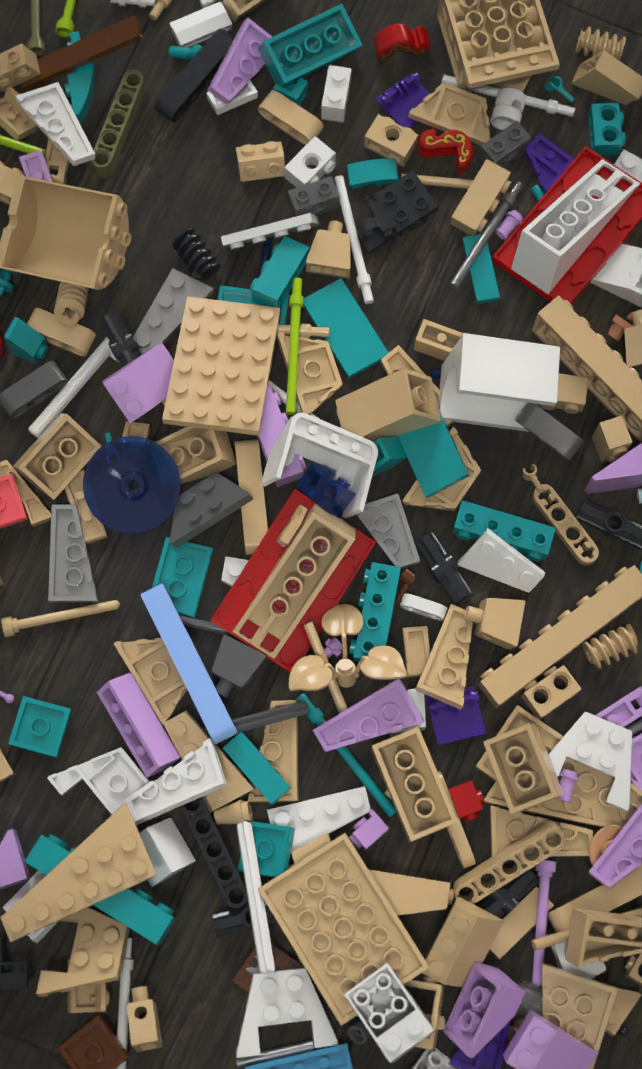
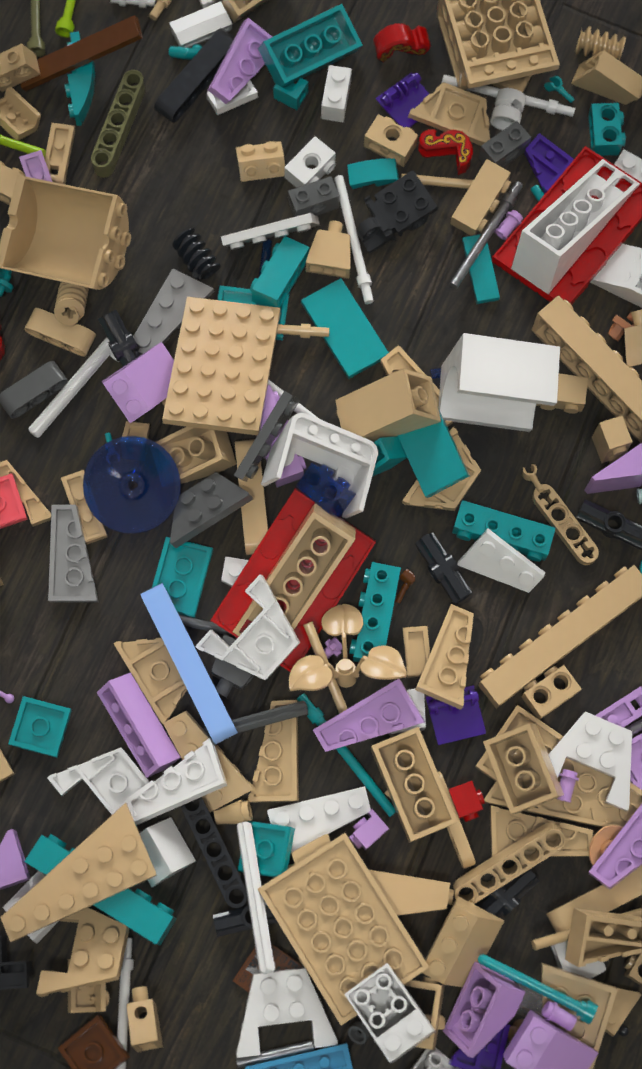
(12, 625): tan piece -> none
(26, 342): teal slope -> none
(56, 119): white wing -> none
(57, 456): tan slope -> none
(257, 768): teal tile -> none
(263, 643): none -> white wing
(266, 436): none -> dark grey wing
(290, 117): tan beam -> none
(292, 526): tan tile -> none
(296, 303): lime bar -> none
(316, 372): tan wing -> none
(390, 529): light grey wing -> none
(423, 607): white beam -> none
(436, 339): tan brick -> none
(497, 620): tan torso -> none
(517, 923): tan tile -> none
(545, 870): lavender piece -> none
(549, 430): dark grey beam -> none
(553, 1012): none -> lavender pin
(583, 1009): none -> teal piece
(611, 646): tan piece -> none

